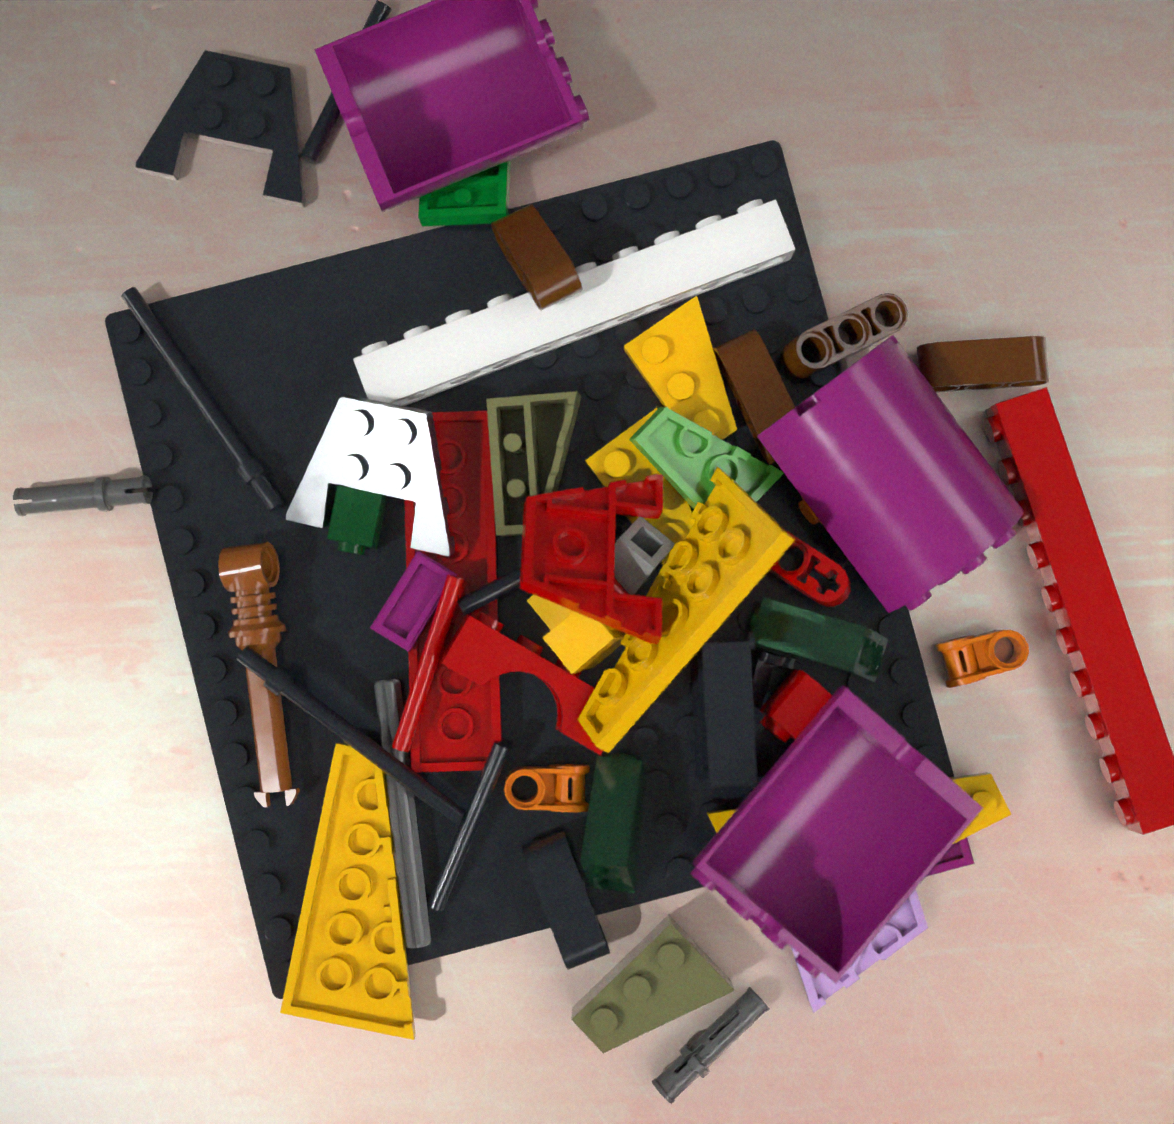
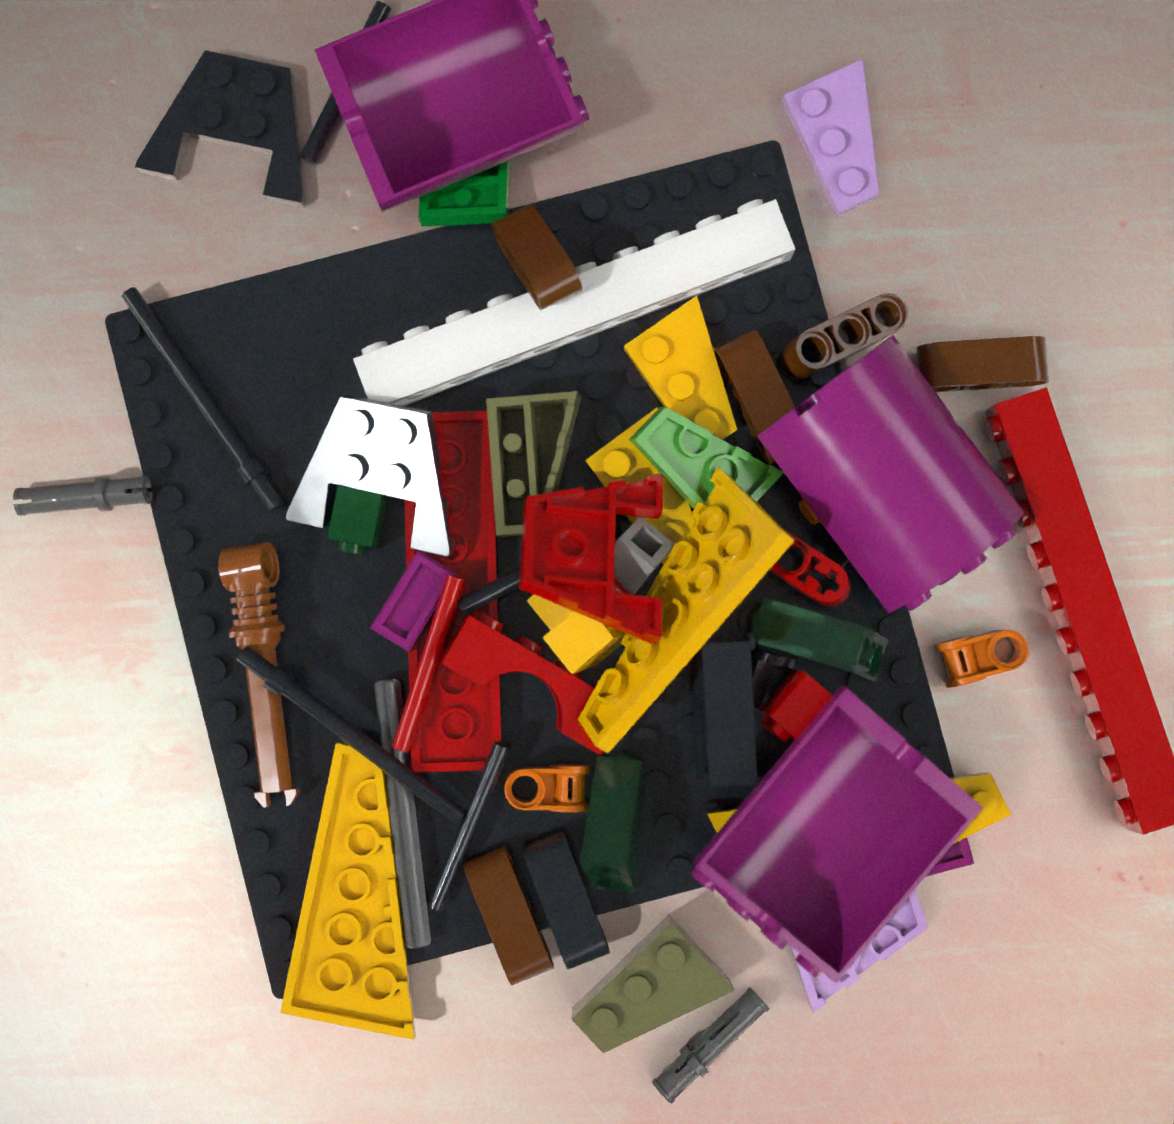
(508, 915): none -> reddish brown beam
(837, 135): none -> lavender wing

